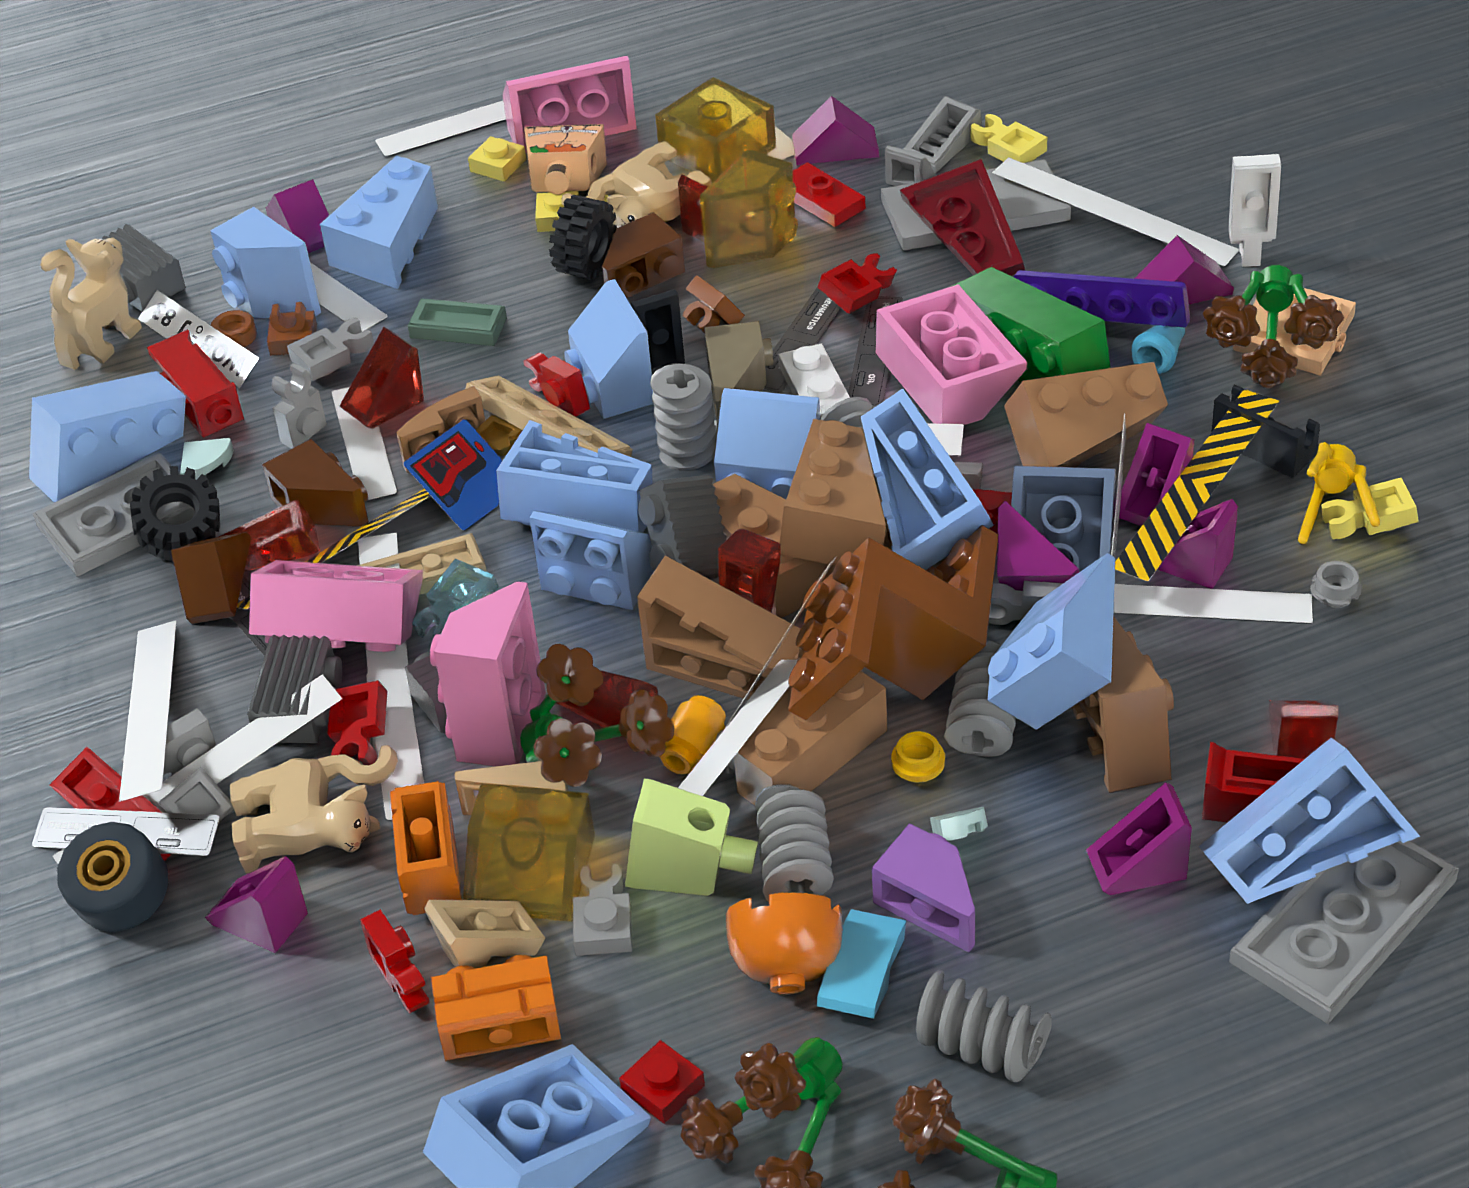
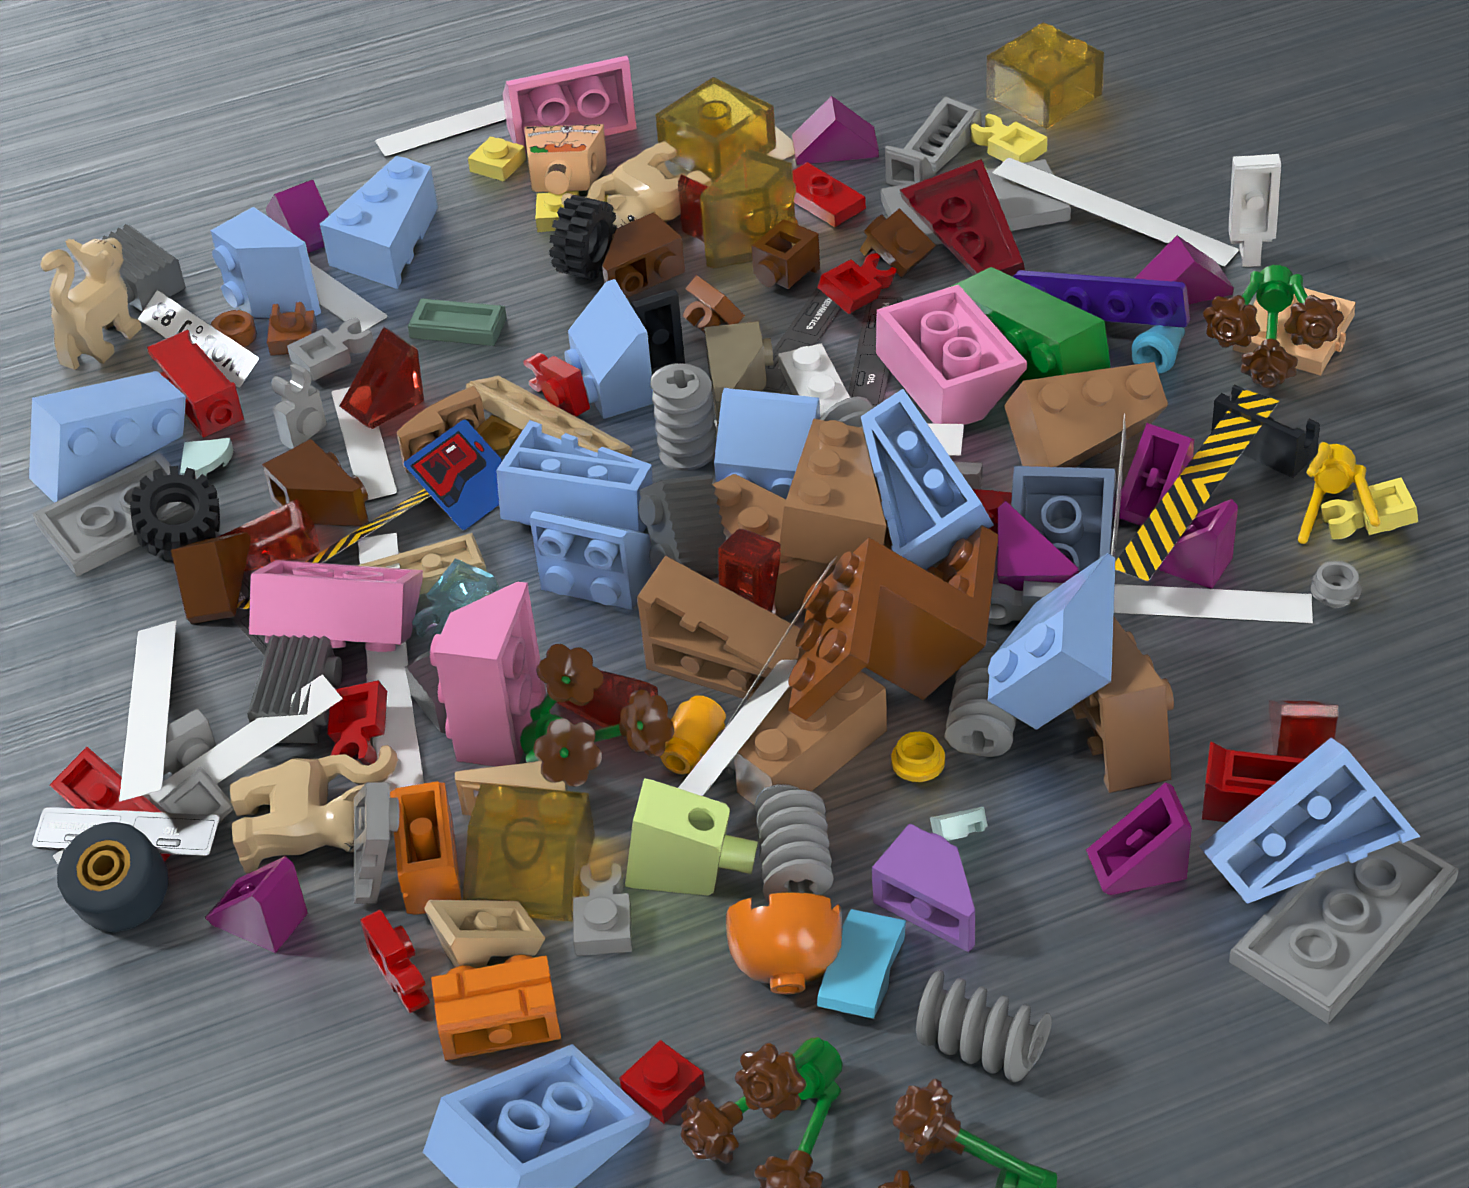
(374, 822): none -> light grey wing
(778, 261): none -> reddish brown brick
(897, 241): none -> reddish brown bracket
(1044, 75): none -> clear yellow brick

